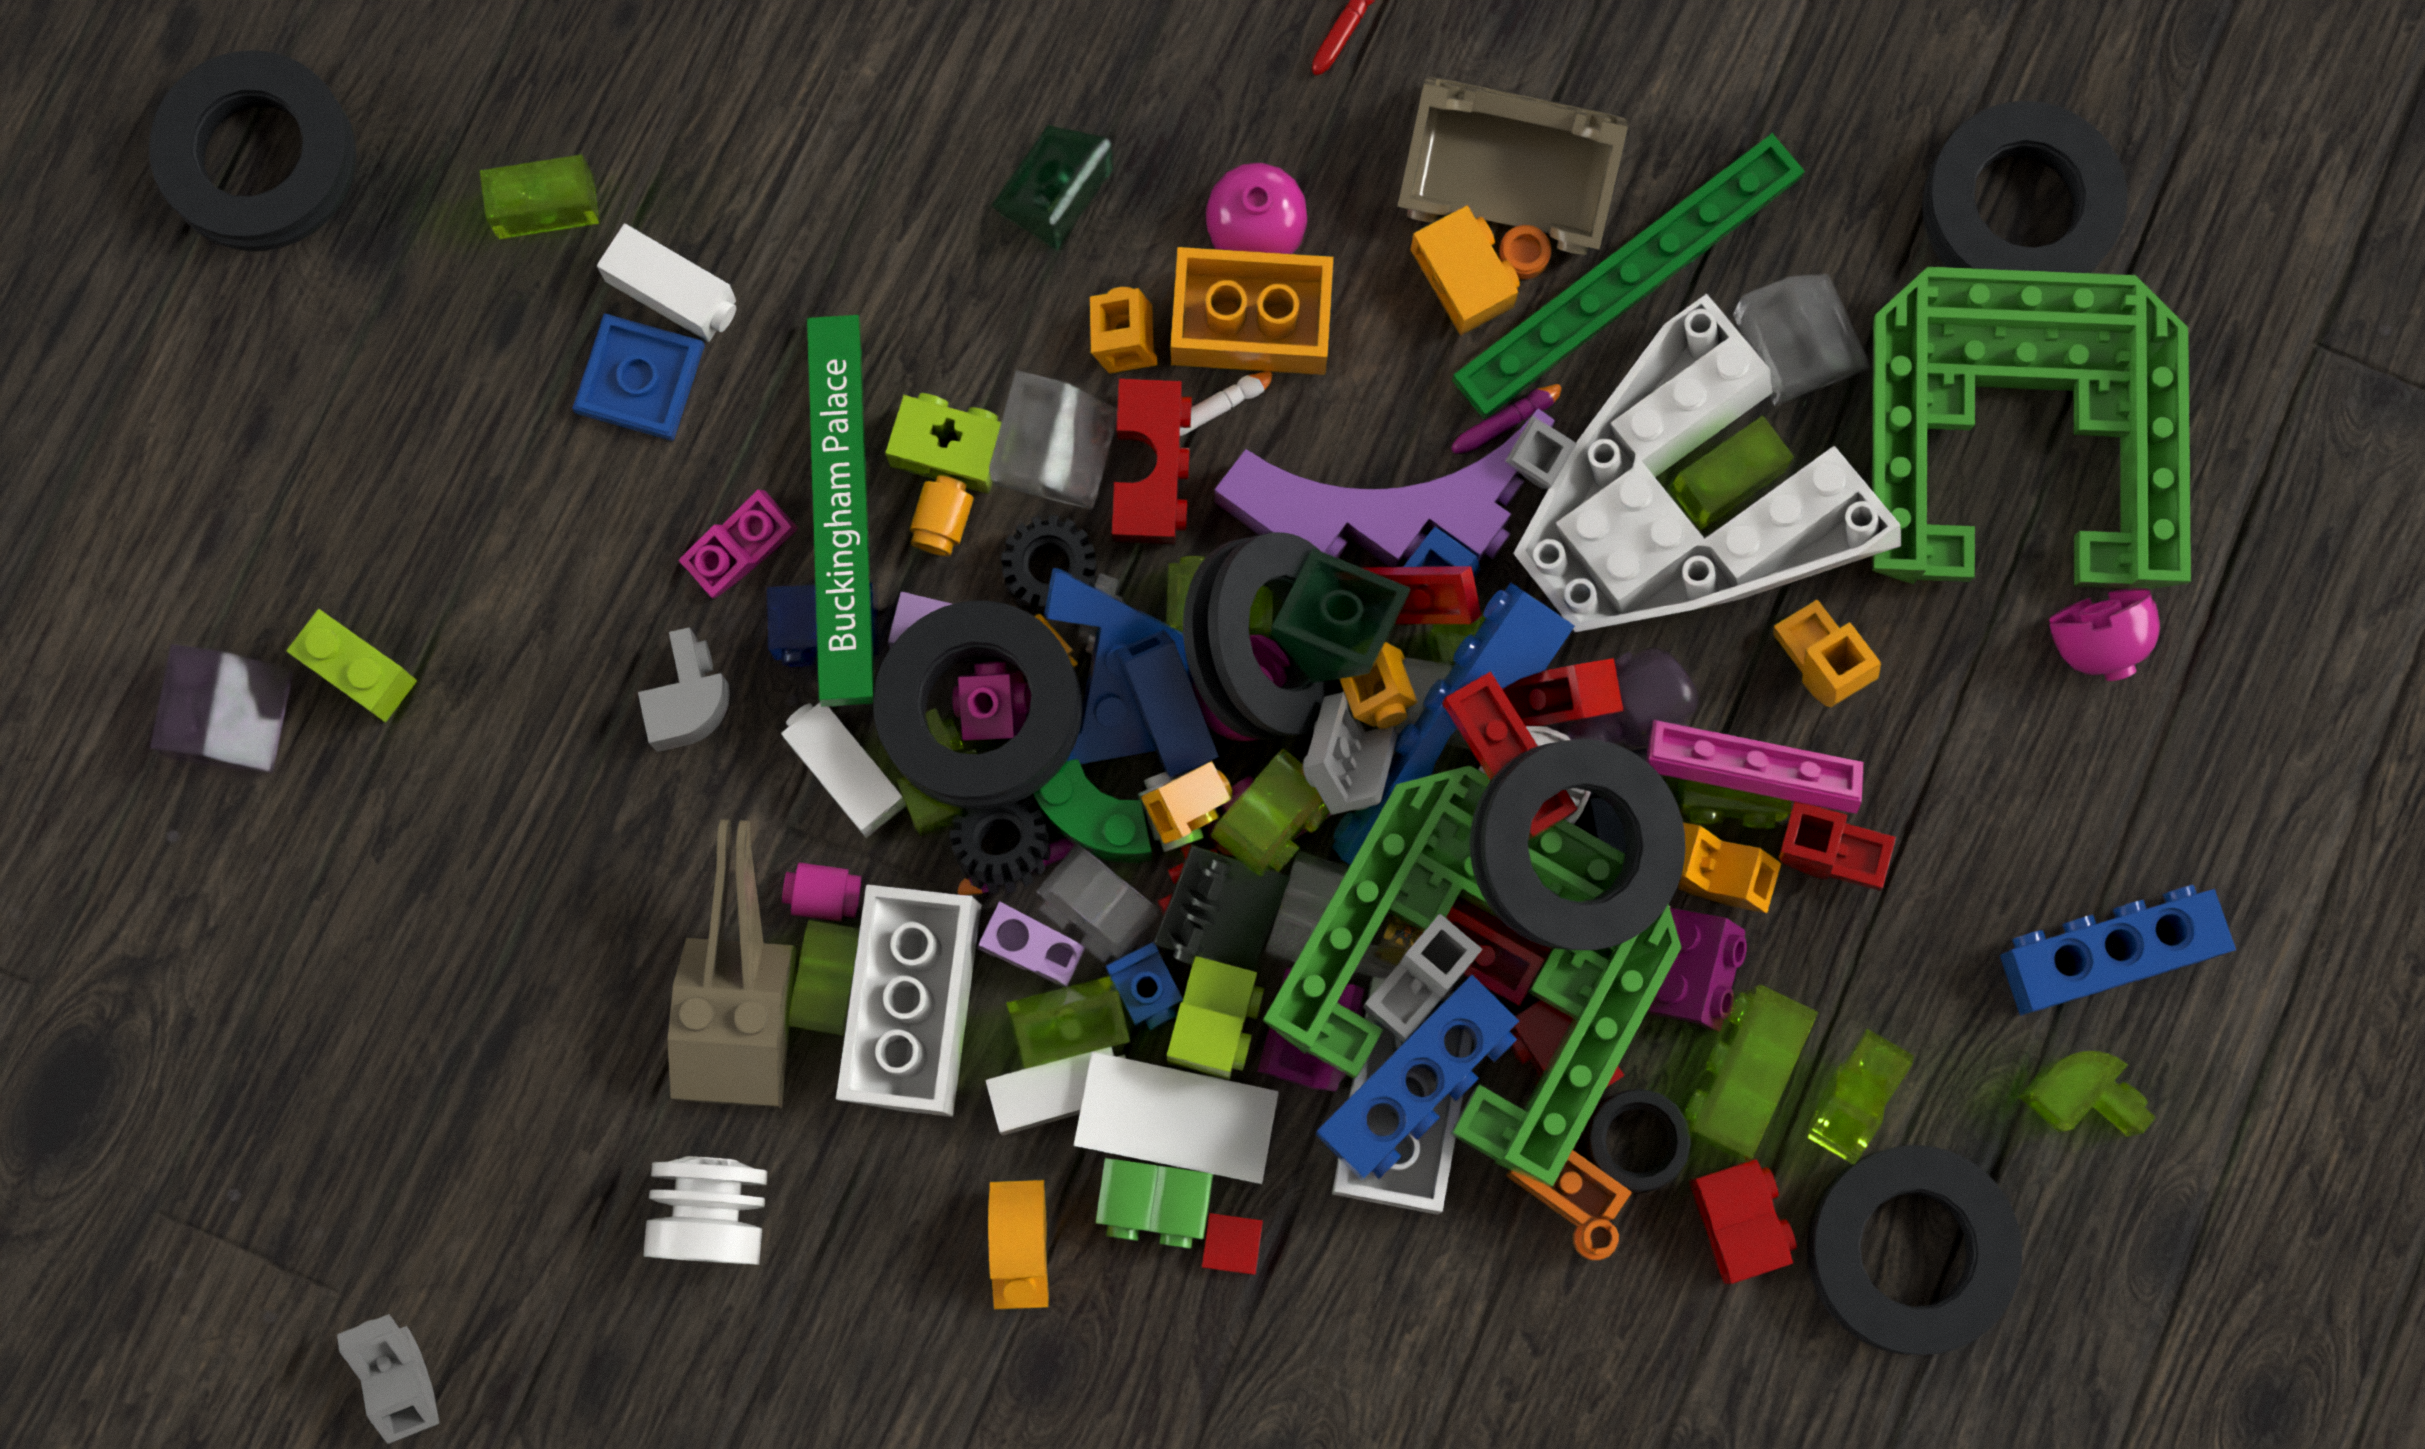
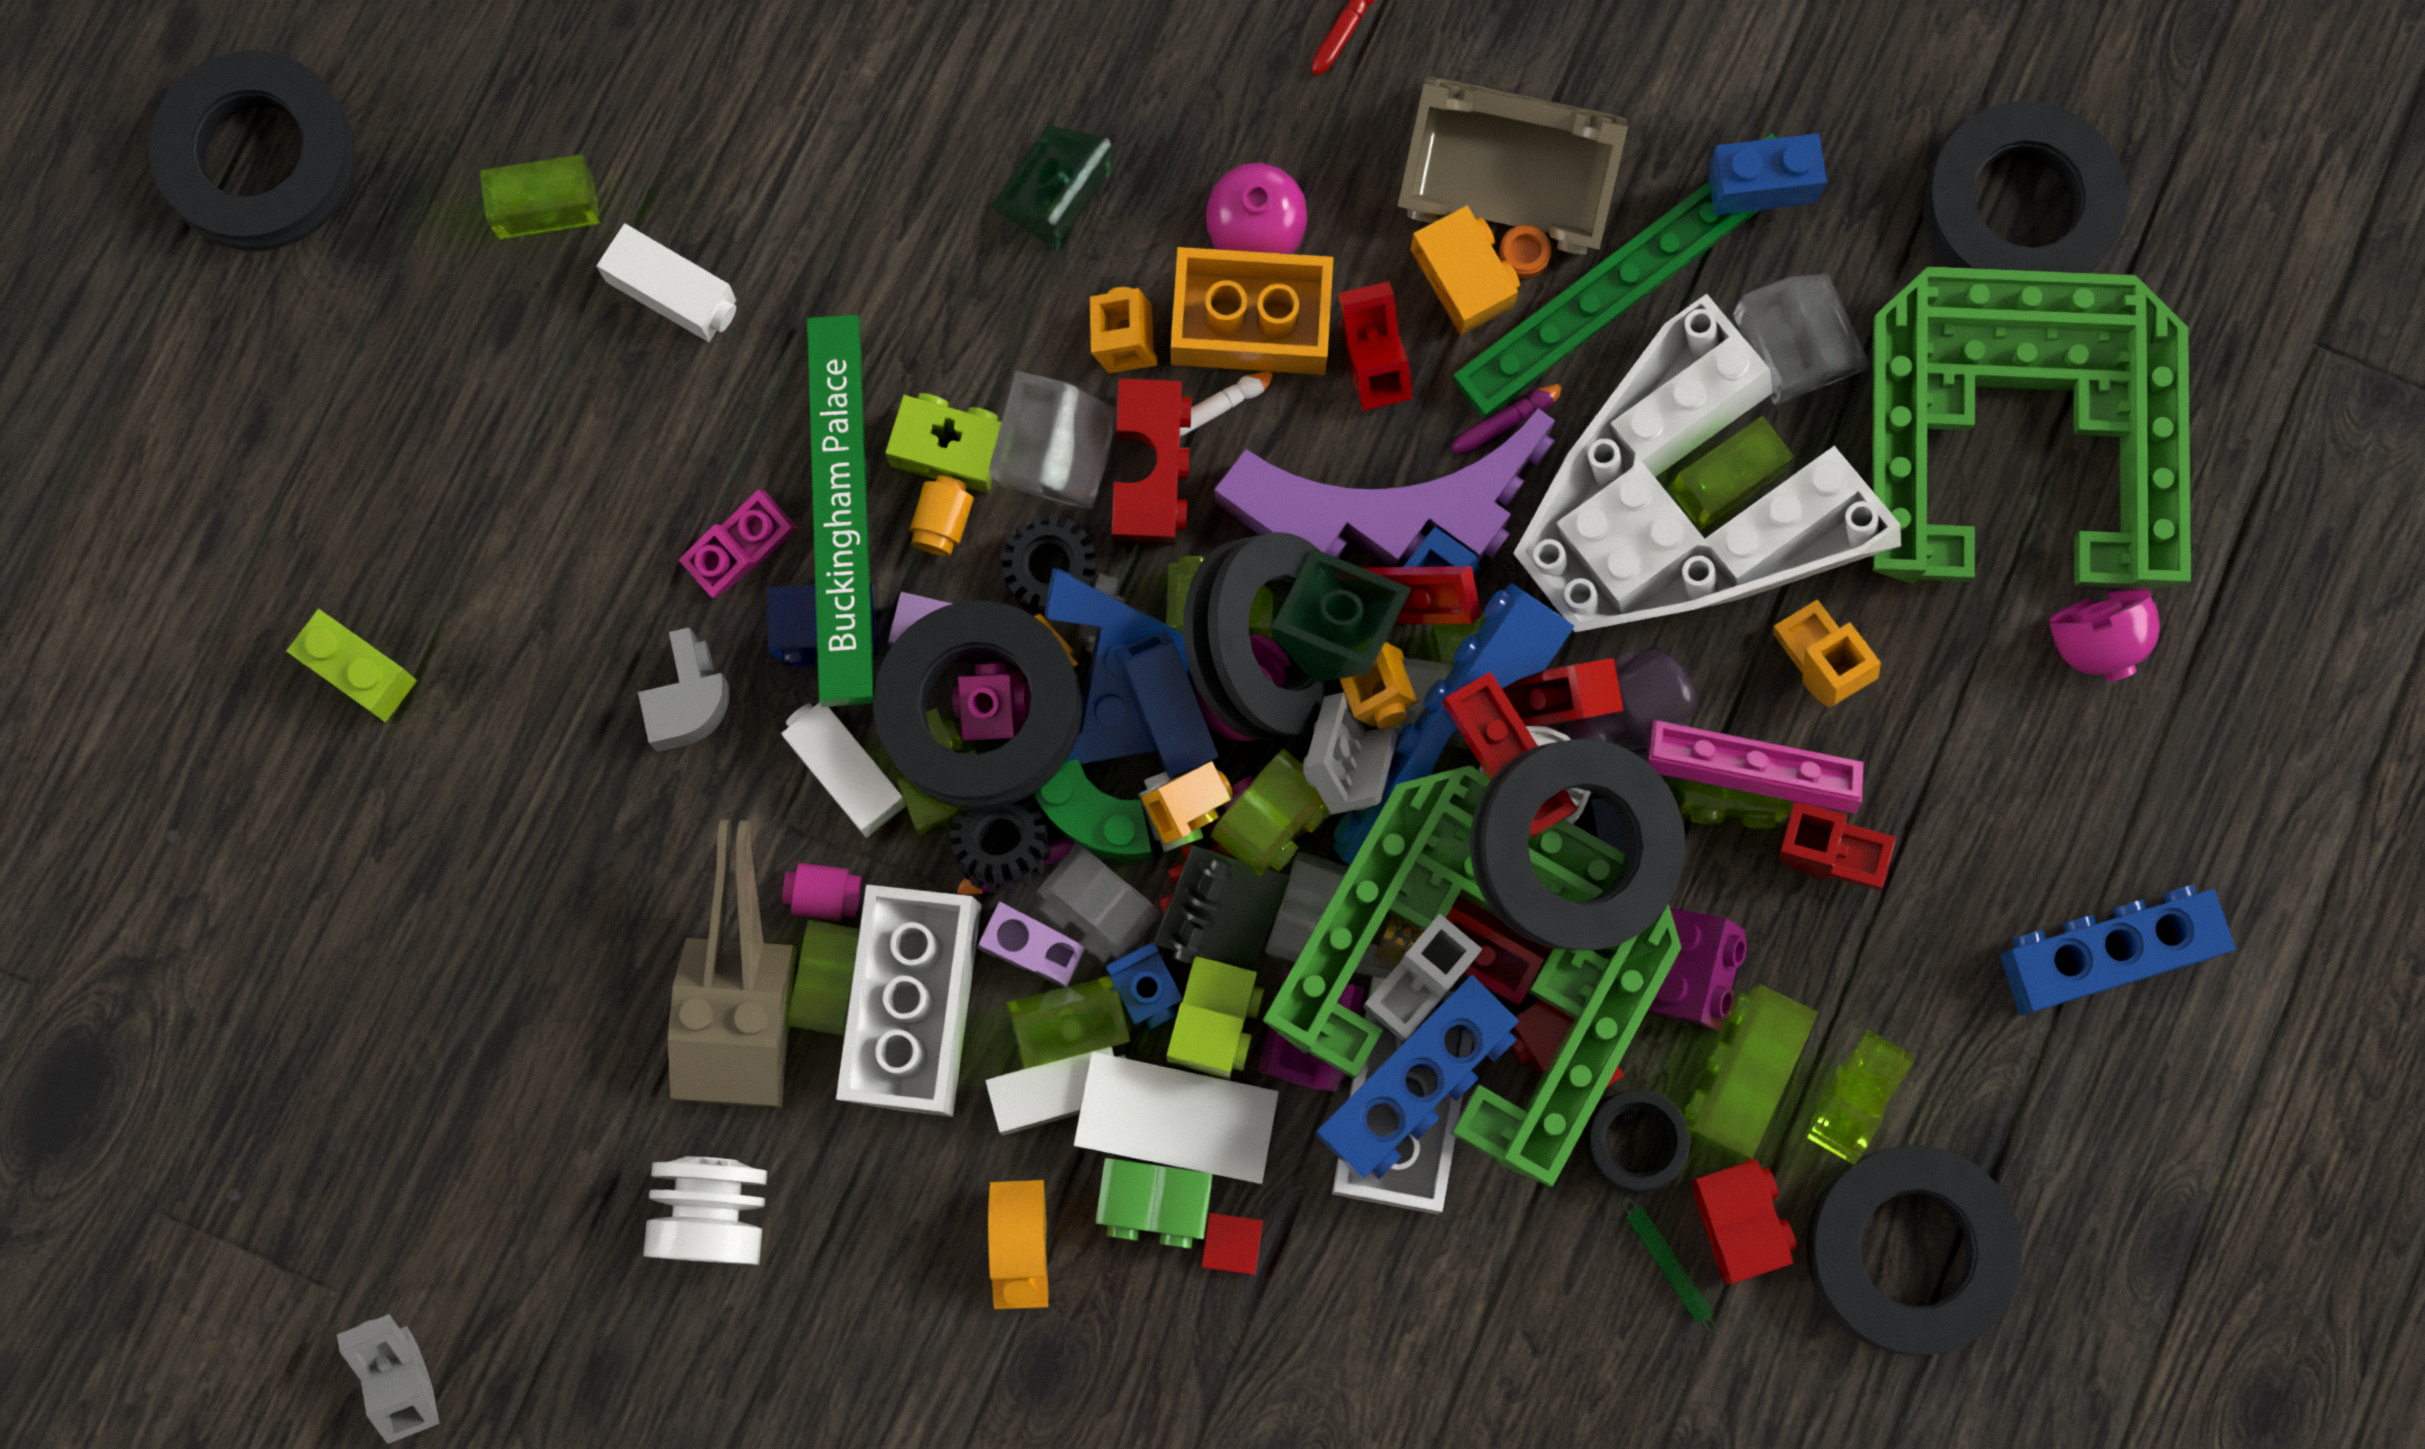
(220, 709): clear purple slope -> none
(638, 377): blue tile -> none
(1374, 346): none -> red brick
(1540, 453): light grey slope -> none
(1586, 1200): orange hinge -> none
(1664, 1268): none -> green piece
(1727, 871): light orange brick -> none
(1766, 174): none -> blue brick
(2085, 1079): clear neon green brick -> none

